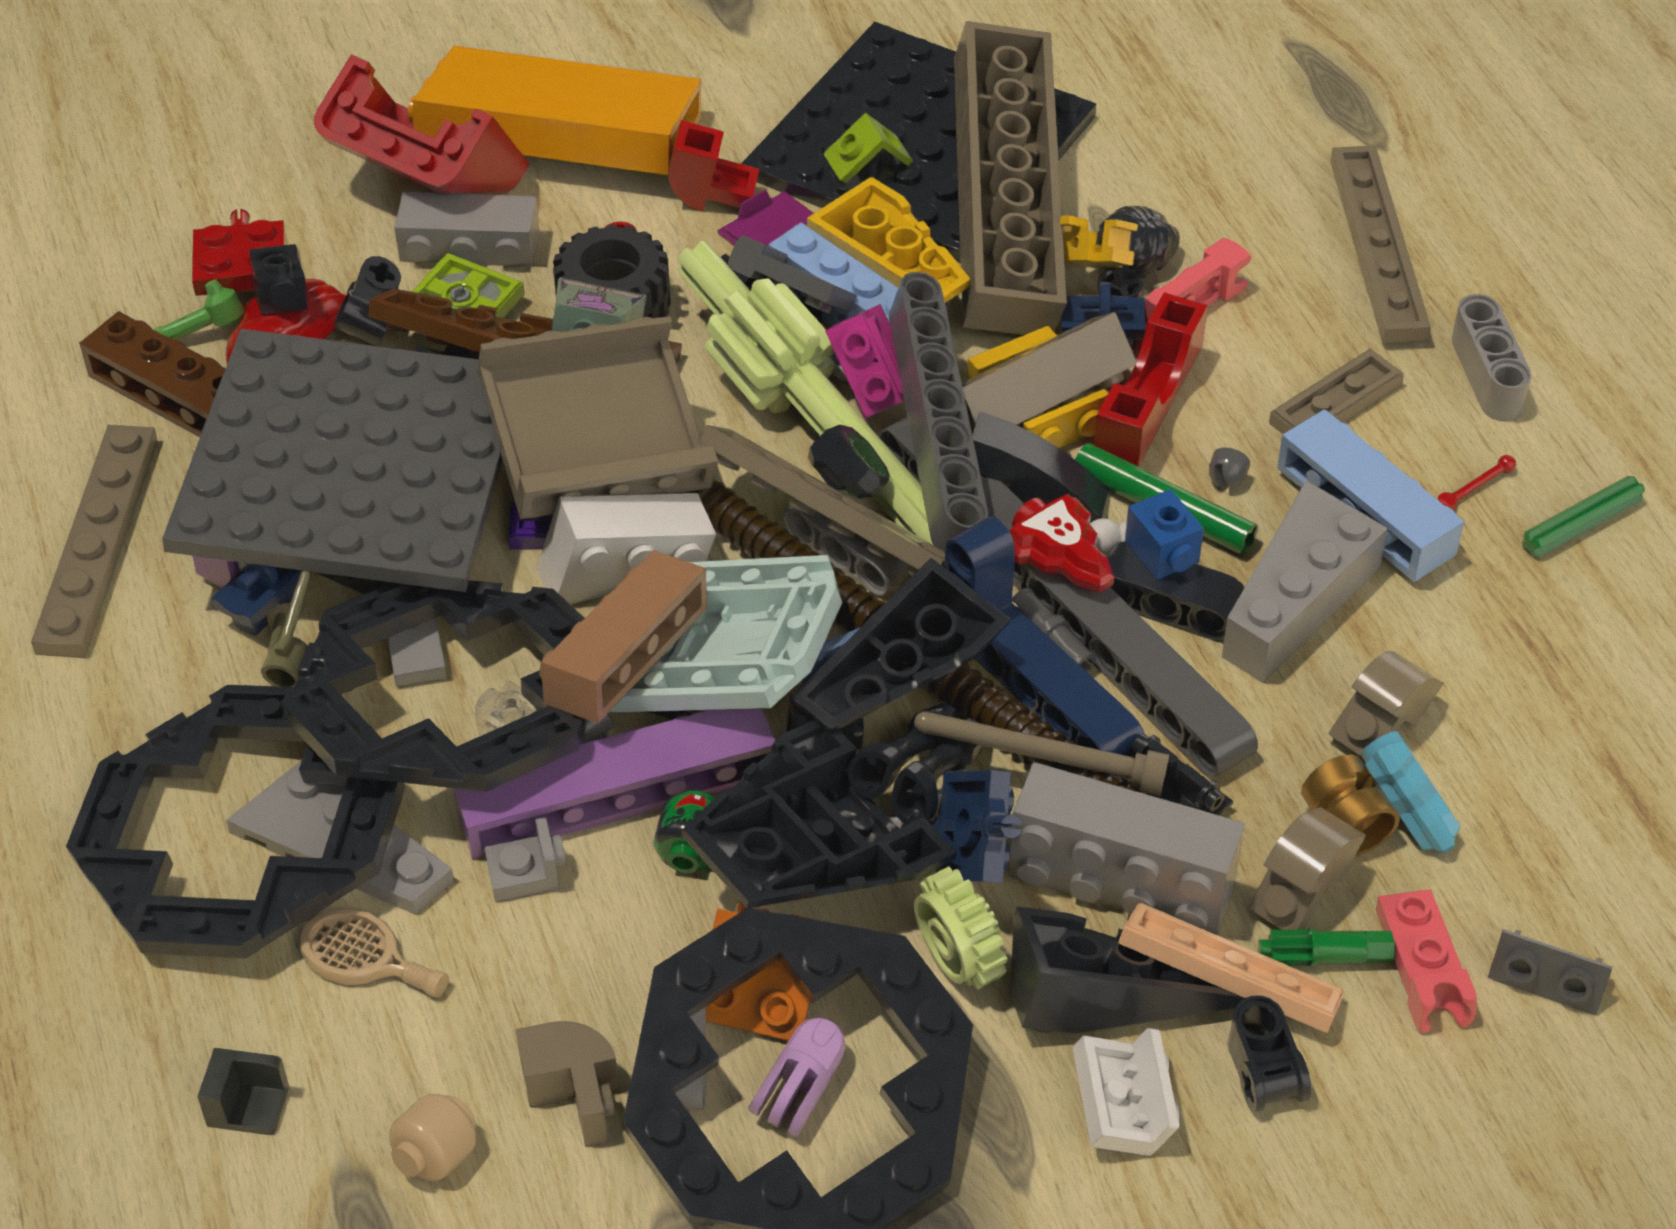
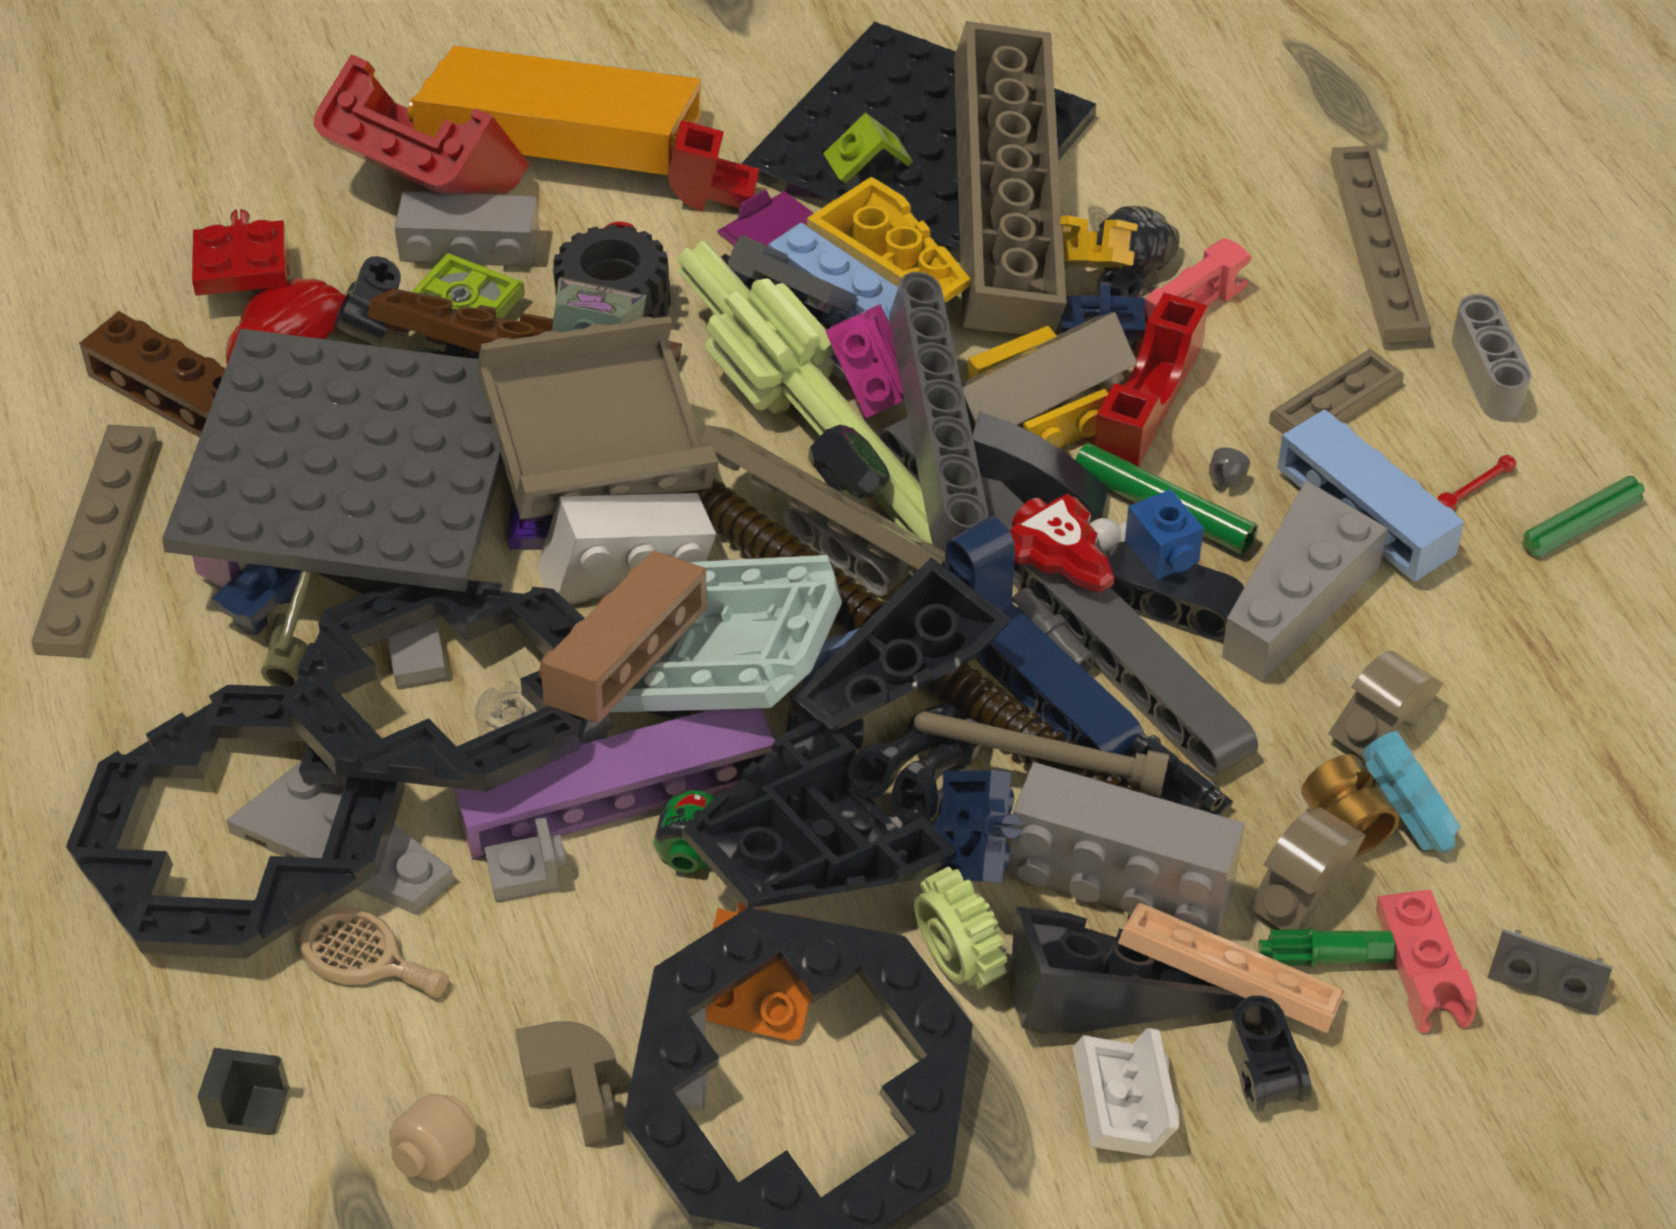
(220, 308): bright green piece -> none
(278, 279): black brick -> none
(805, 1066): lavender arm -> none

